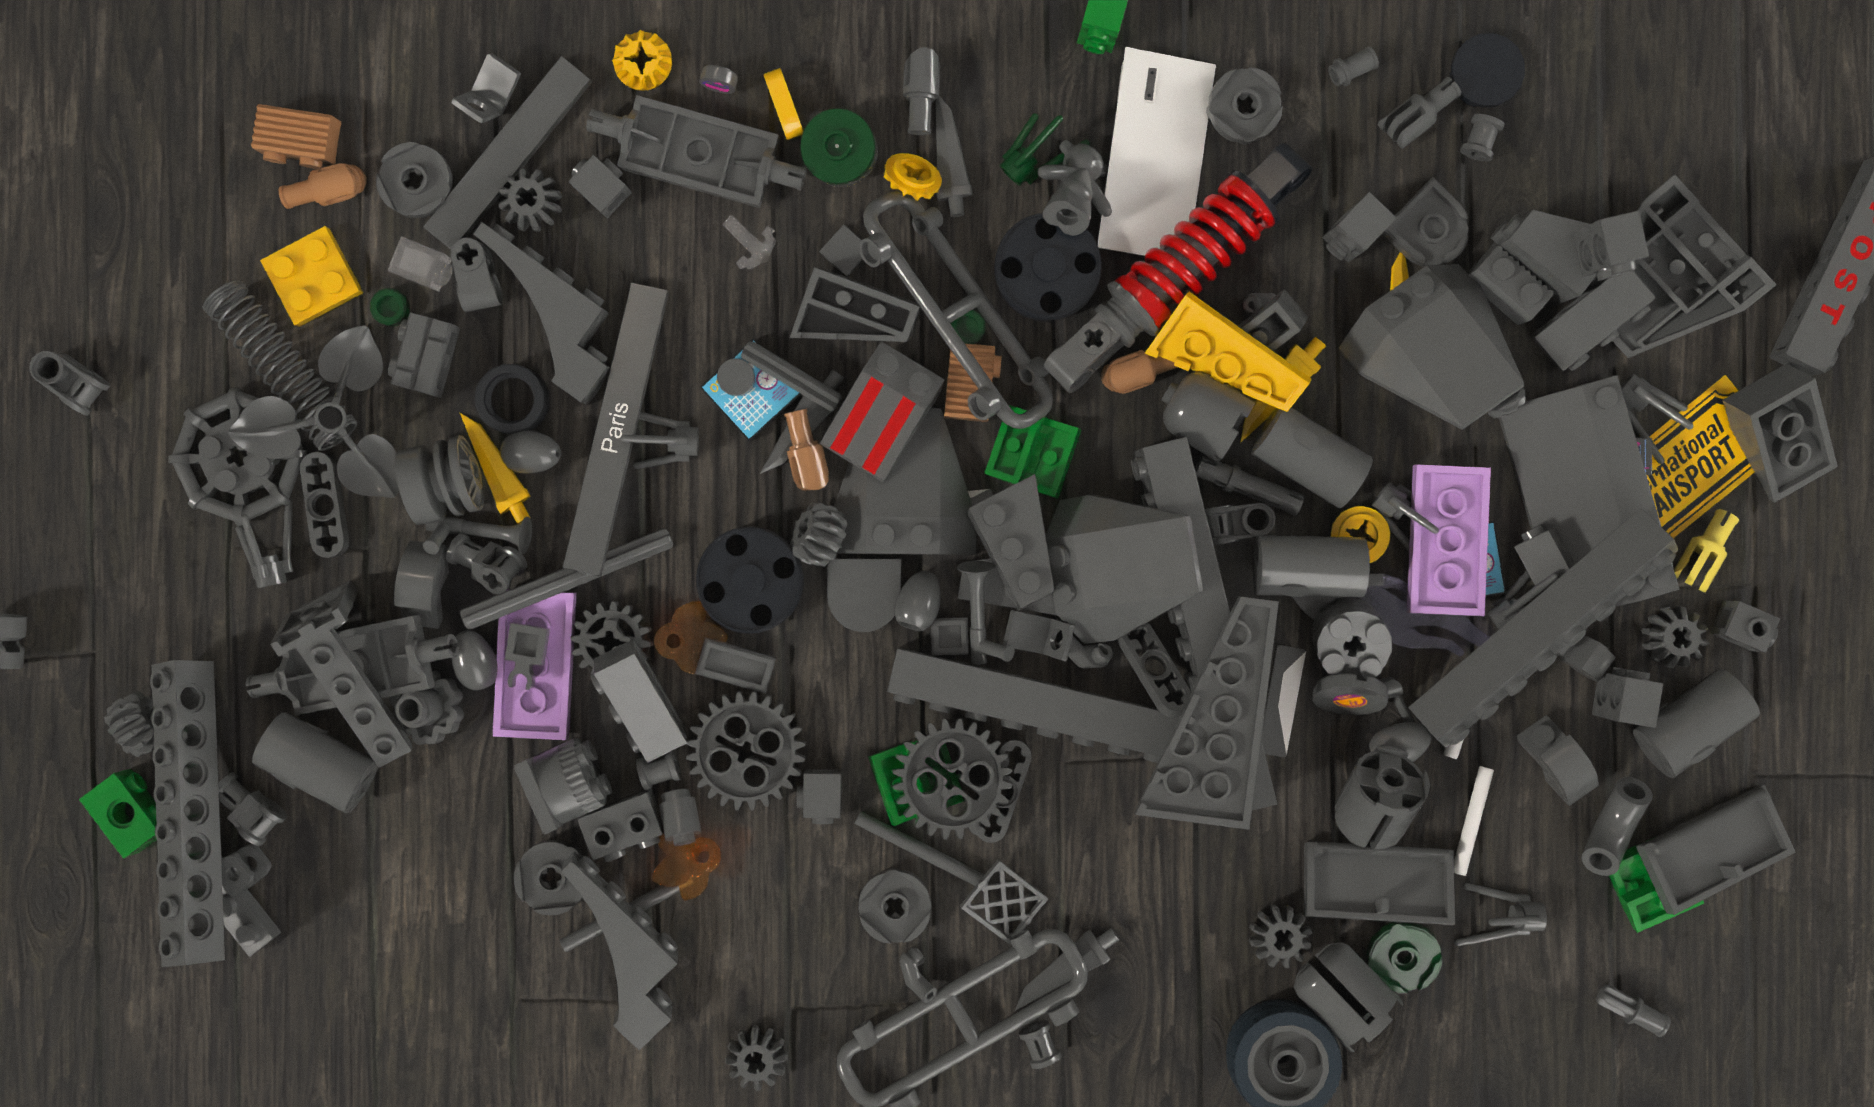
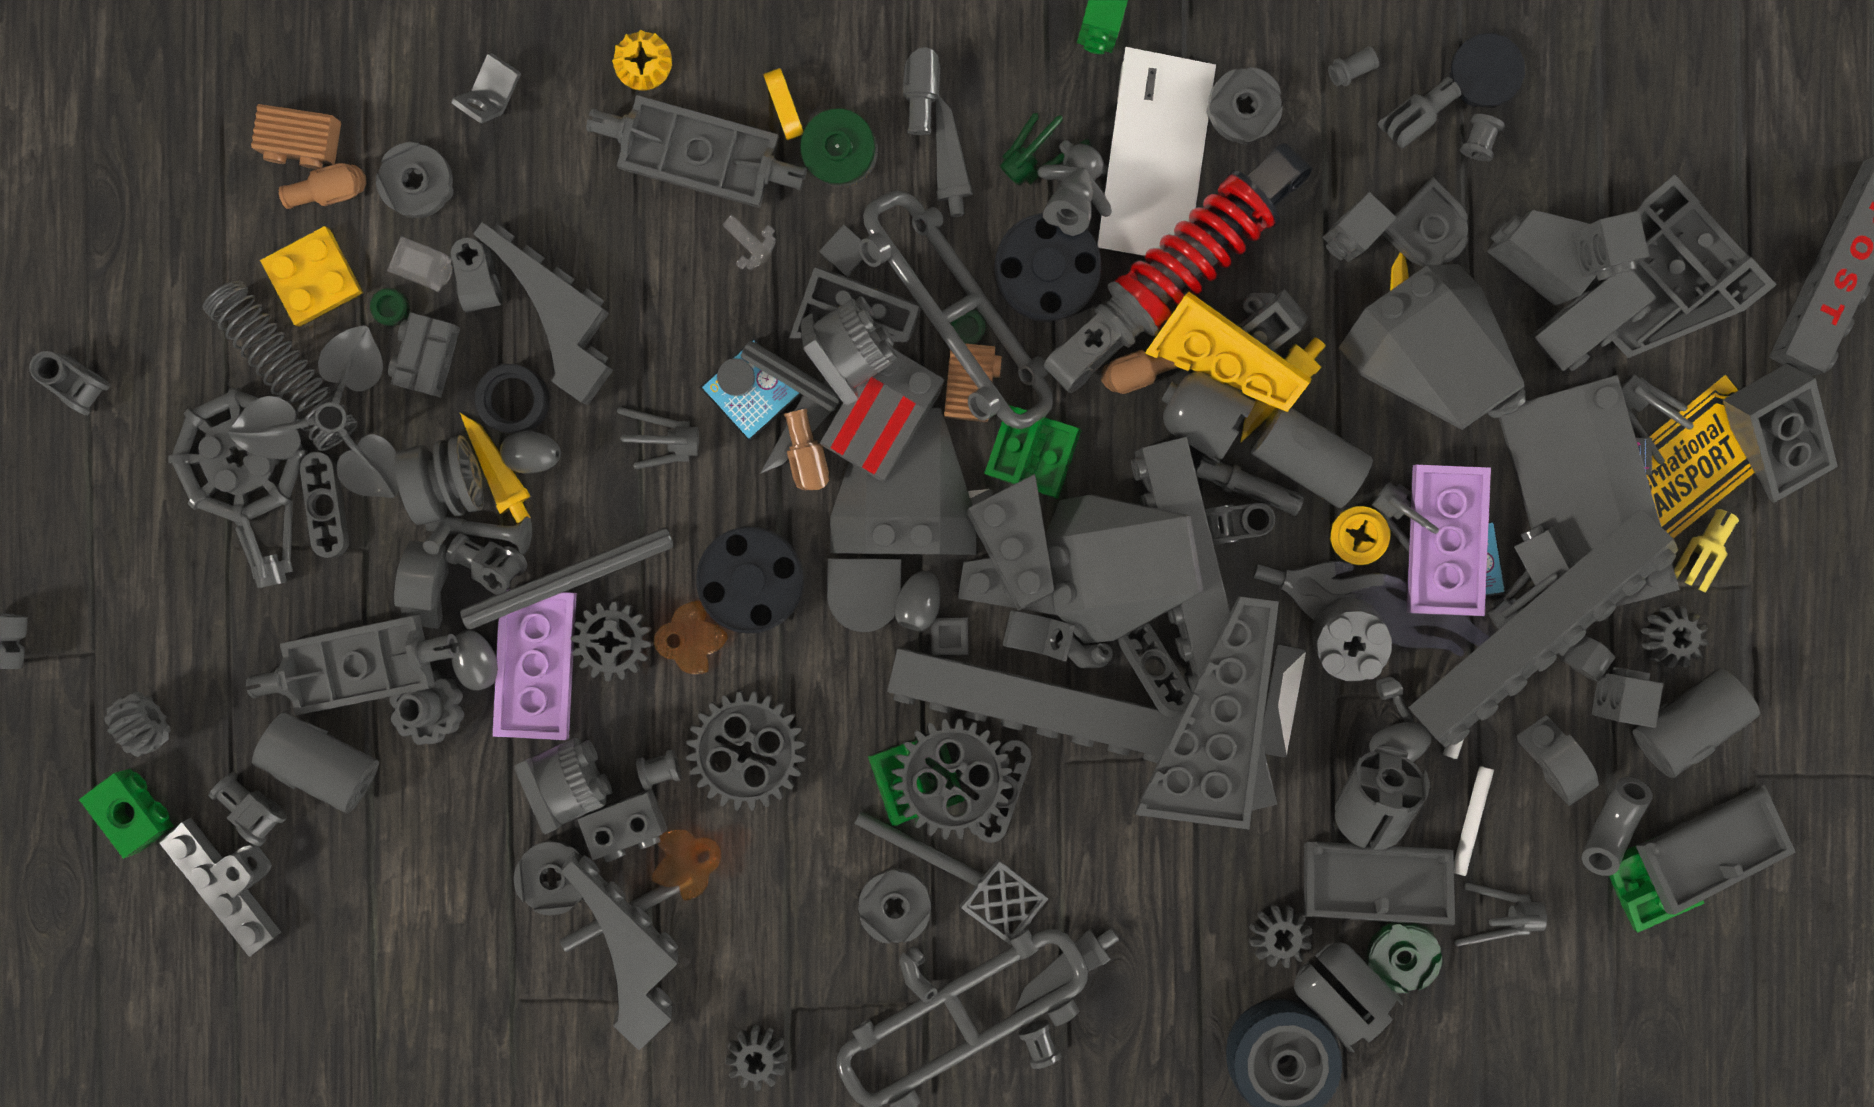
(189, 838): dark grey brick -> none
(314, 636): dark grey bracket -> none
(508, 153): dark grey tile -> none
(518, 208): dark grey gear -> none
(526, 648): dark grey plate -> none
(600, 184): dark grey brick -> none
(617, 417): dark grey tile -> none
(638, 701): brick -> none
(679, 817): dark grey brick -> none
(718, 79): dark grey tile -> none
(735, 665): dark grey tile -> none
(818, 534): dark grey gear -> none
(821, 795): dark grey brick -> none
(847, 347): none -> dark grey piece
(904, 170): yellow gear -> none
(981, 647): dark grey piece -> none
(1310, 566): dark grey piece -> none
(1350, 696): dark grey tile -> none
(1509, 285): dark grey brick -> none
(1633, 1010): dark grey axle -> none
(1745, 626): dark grey brick -> none

